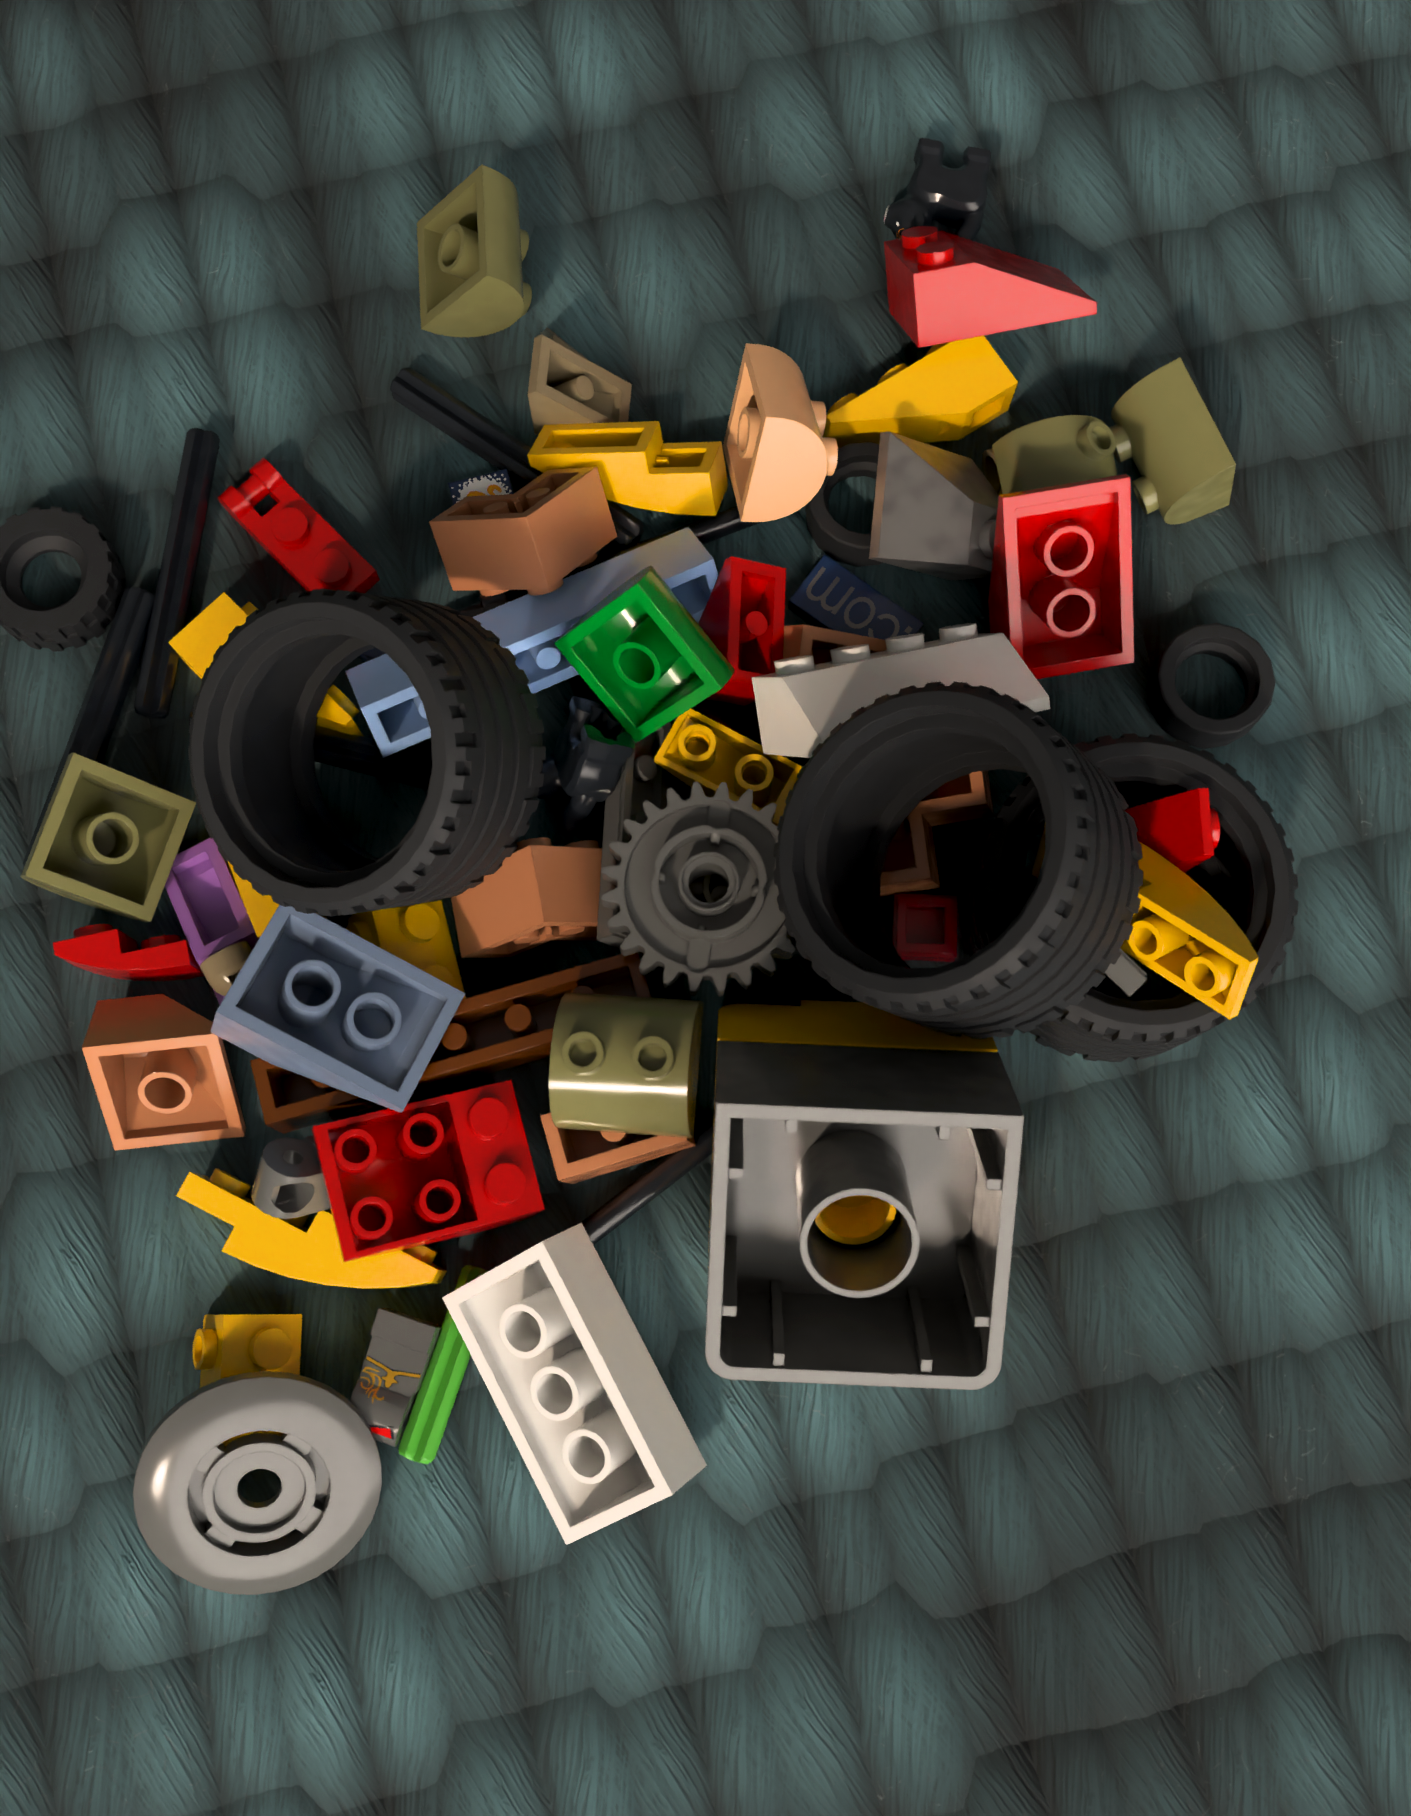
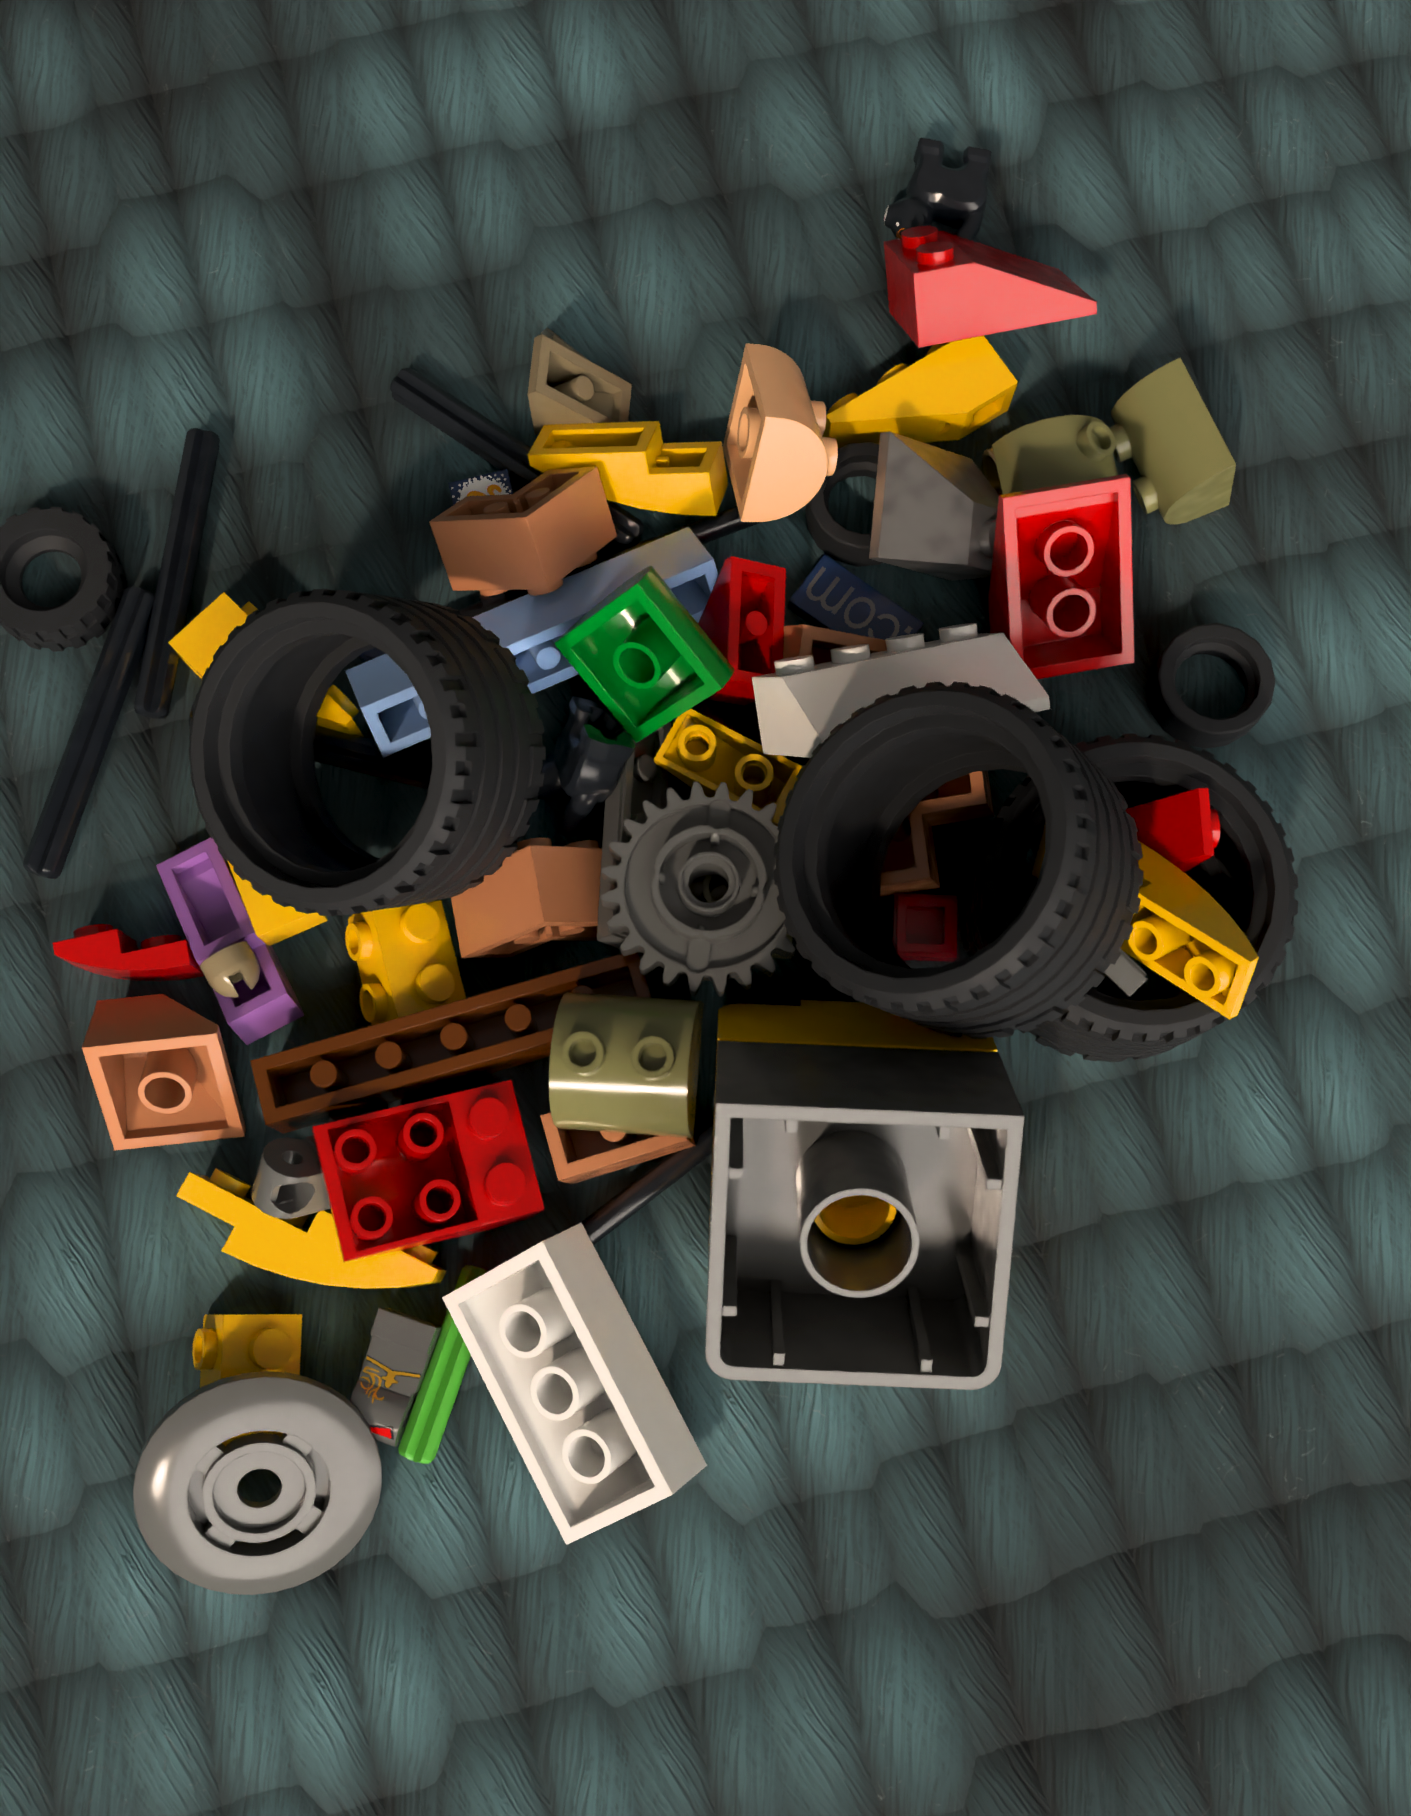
(108, 839): olive brick -> none
(297, 534): red plate -> none
(336, 1009): sand blue slope -> none
(473, 259): olive brick -> none

